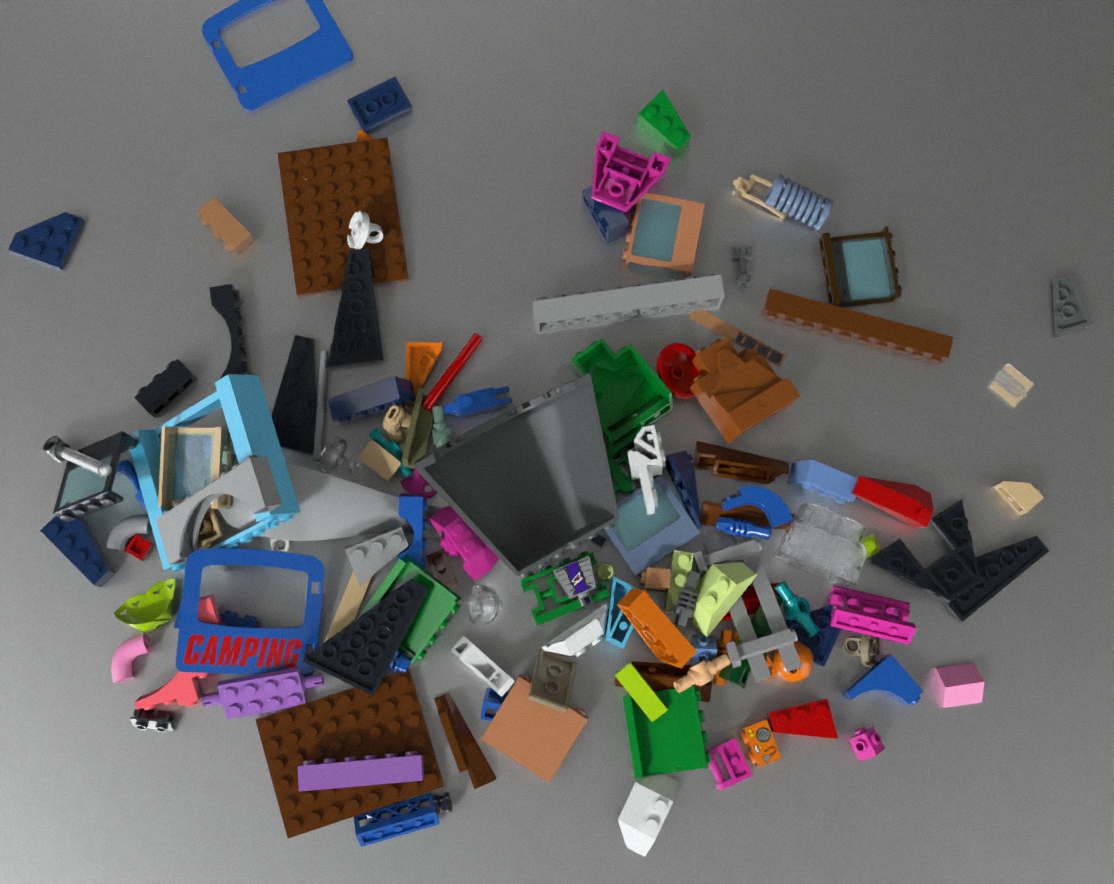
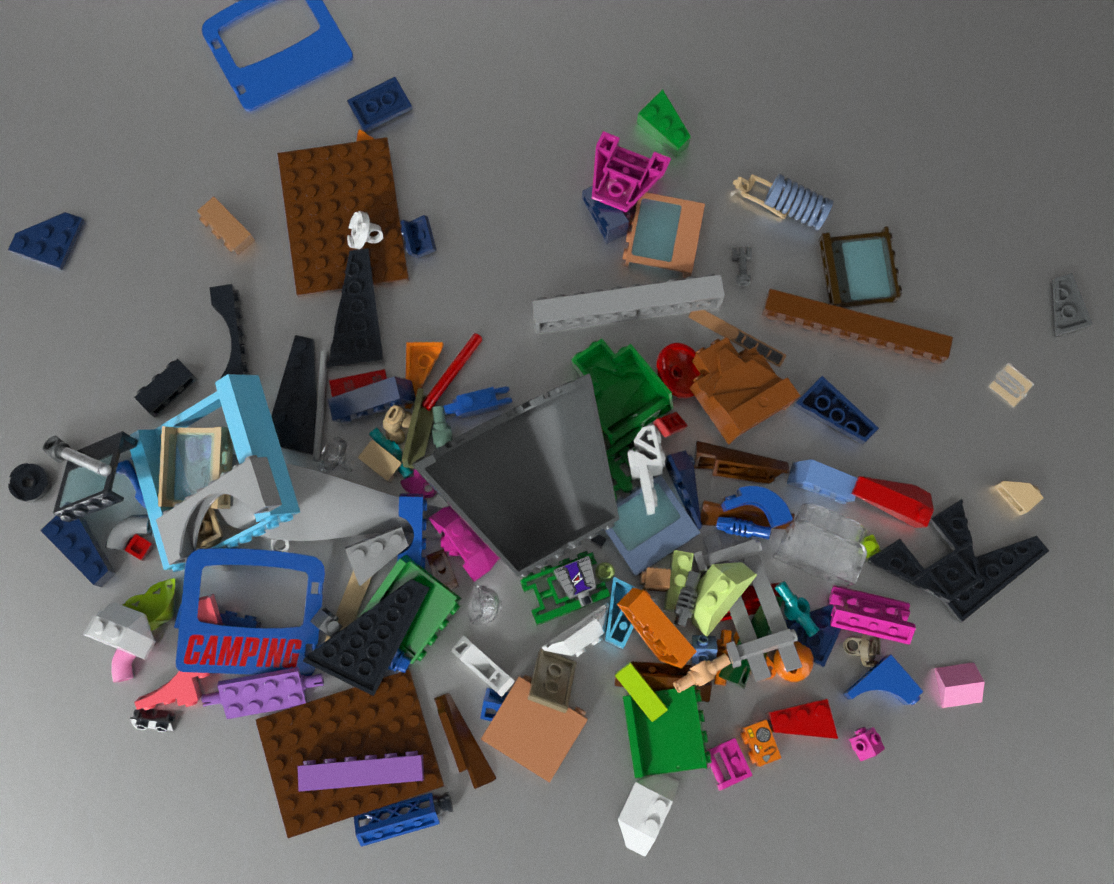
(30, 493): none -> black plate
(122, 629): none -> white wedge
(326, 621): none -> dark grey brick
(346, 384): none -> red tile
(418, 236): none -> dark blue bracket
(670, 424): none -> red tile
(835, 410): none -> dark blue wedge

